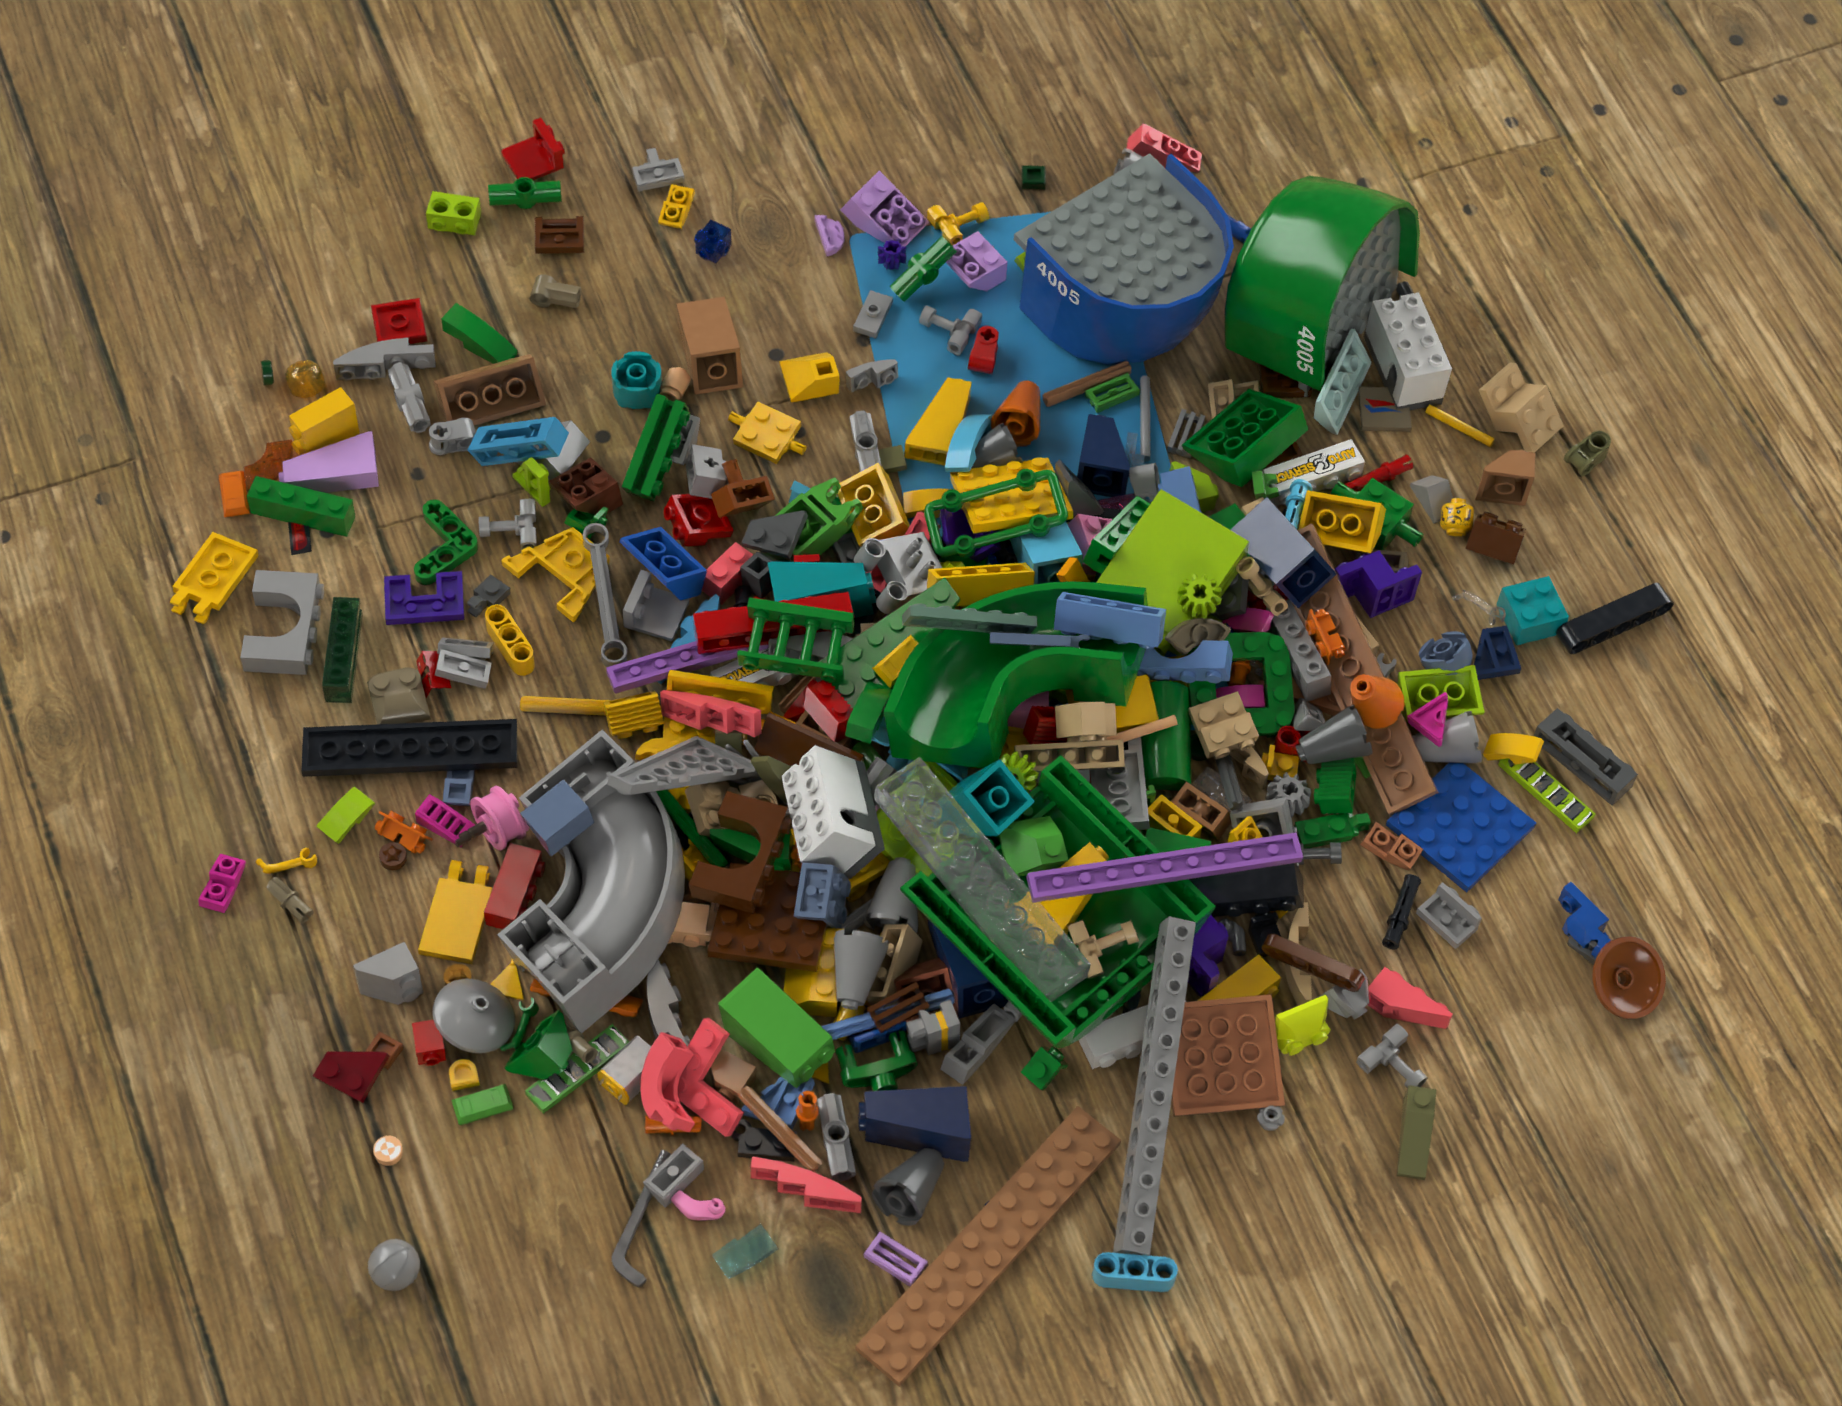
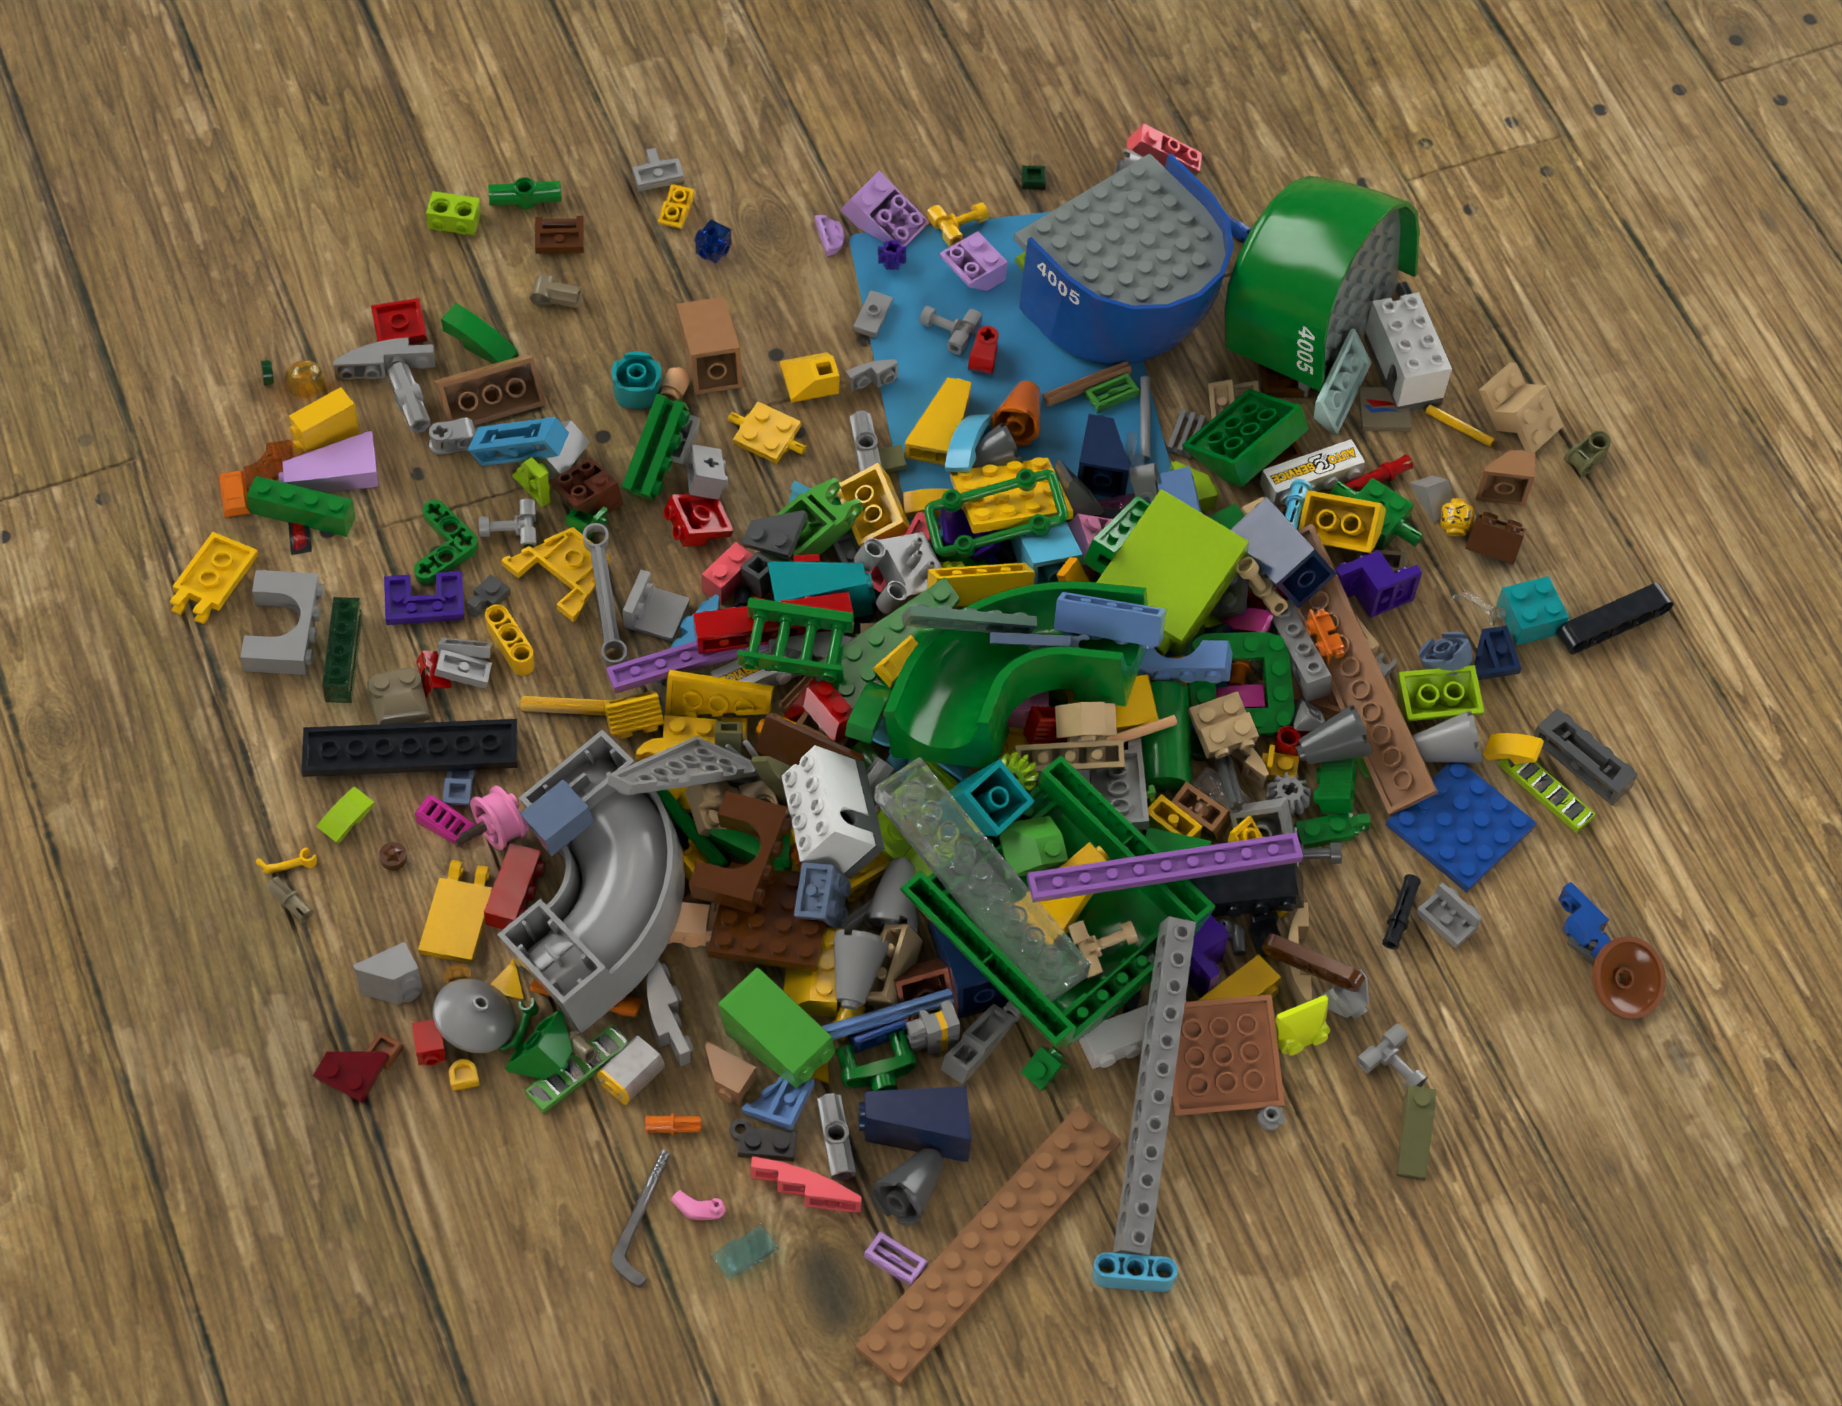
(222, 883): dark pink slope -> none
(388, 1150): light nougat tile -> none
(393, 825): orange hinge -> none
(393, 1264): light grey piece -> none
(482, 1104): bright green tile -> none
(535, 155): red bracket -> none
(660, 1082): coral arch -> none
(667, 561): blue slope -> none
(674, 1174): light grey slope -> none
(698, 1094): coral plate -> none
(710, 711): coral slope -> none
(741, 494): dark orange brick -> none
(779, 1129): medium nougat axle -> none
(807, 1110): orange axle -> none
(917, 997): reddish brown tile -> none
(923, 268): green piece -> none
(1192, 632): dark tan tile -> none
(1202, 586): lime gear -> none
(1261, 485): bright green tile -> none
(1376, 700): orange cone -> none
(1393, 849): nougat slope -> none
(1401, 1001): coral slope -> none
(1431, 719): dark pink tile -> none

